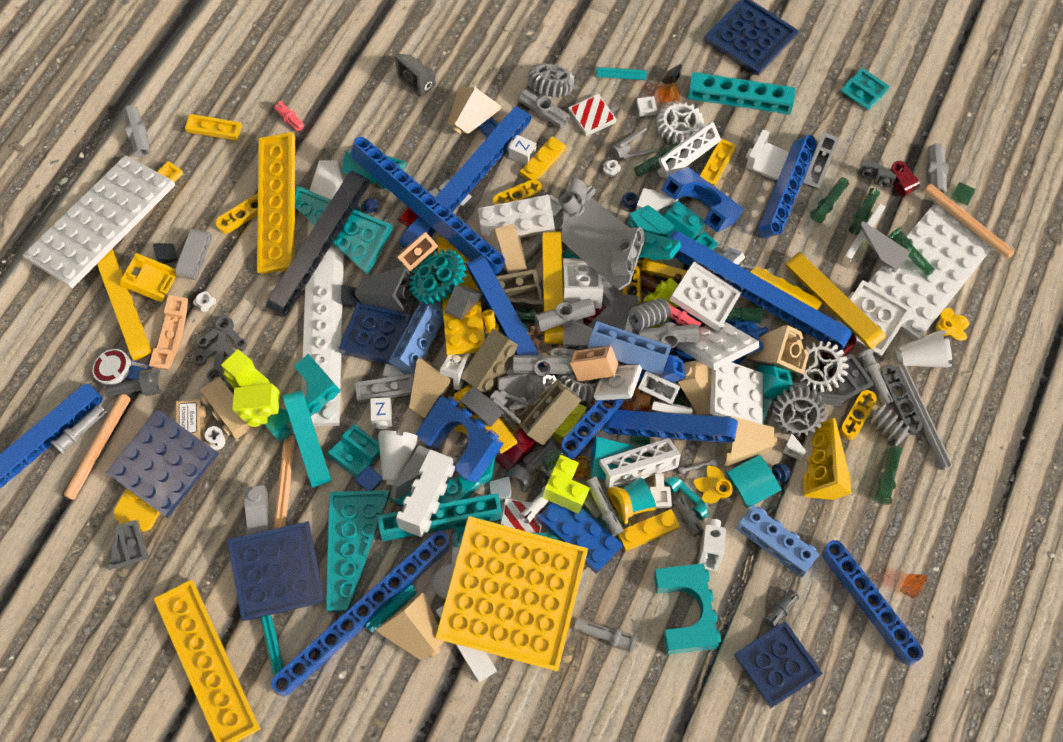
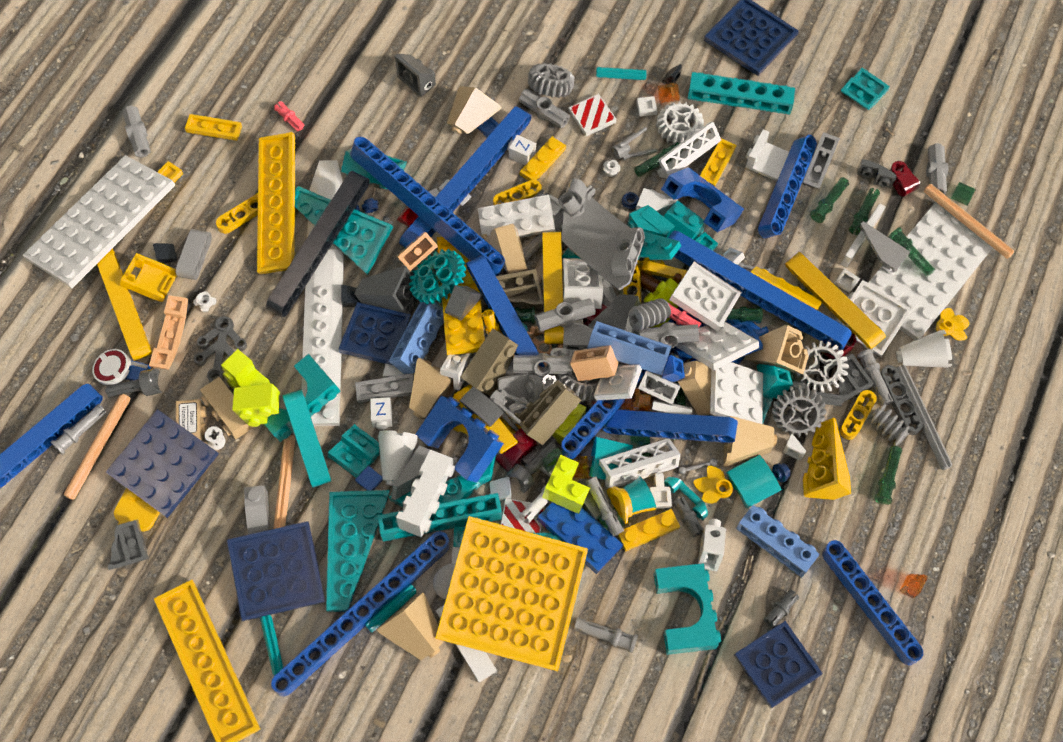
(846, 280): none -> white slope

